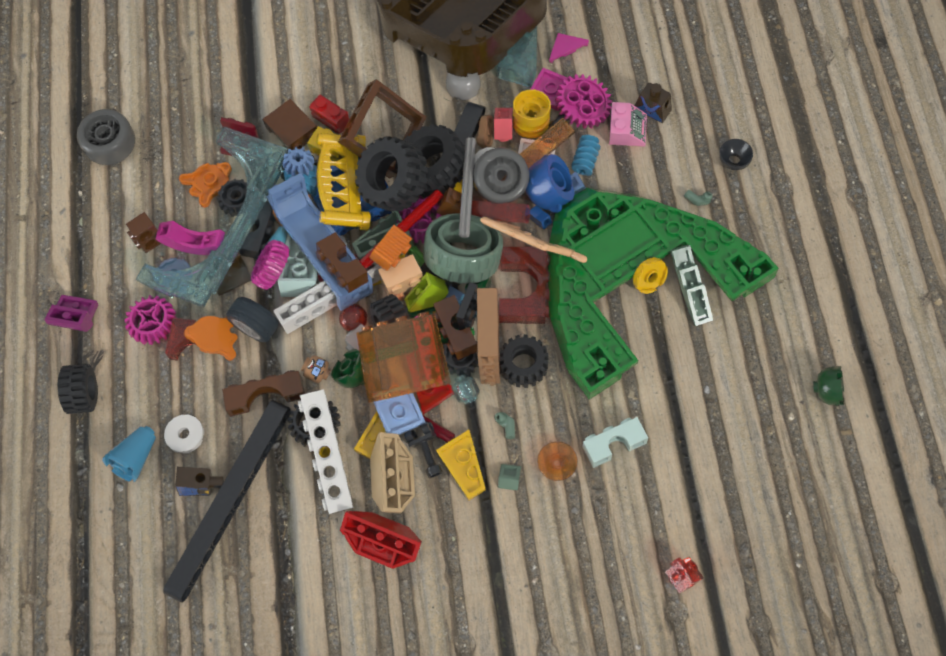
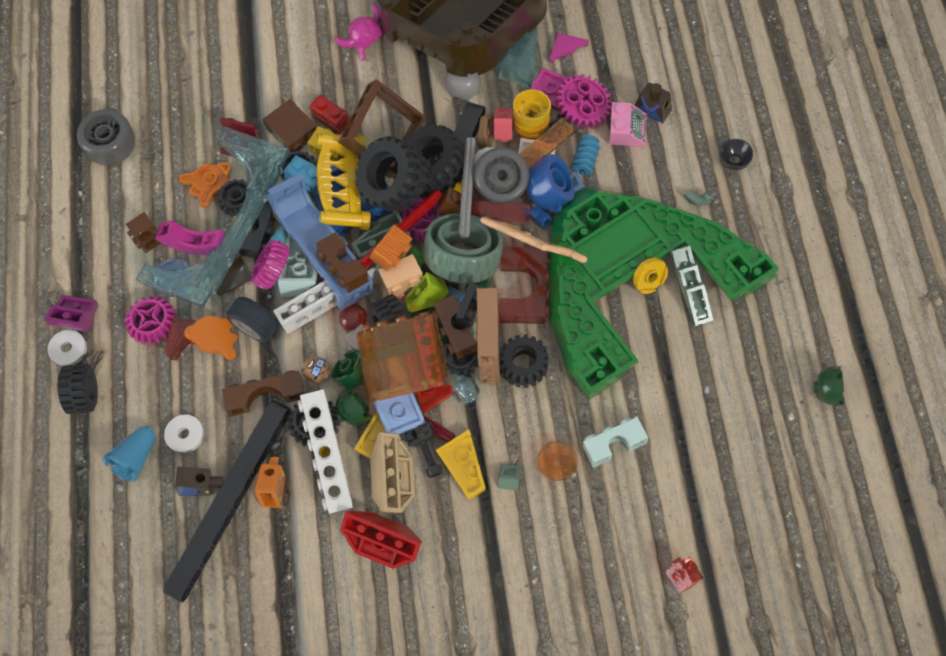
(64, 338): none -> white tile
(270, 484): none -> orange torso
(298, 161): medium blue gear -> none
(351, 408): none -> dark green cylinder
(363, 32): none -> dark pink piece
(507, 423): sand green arm -> none

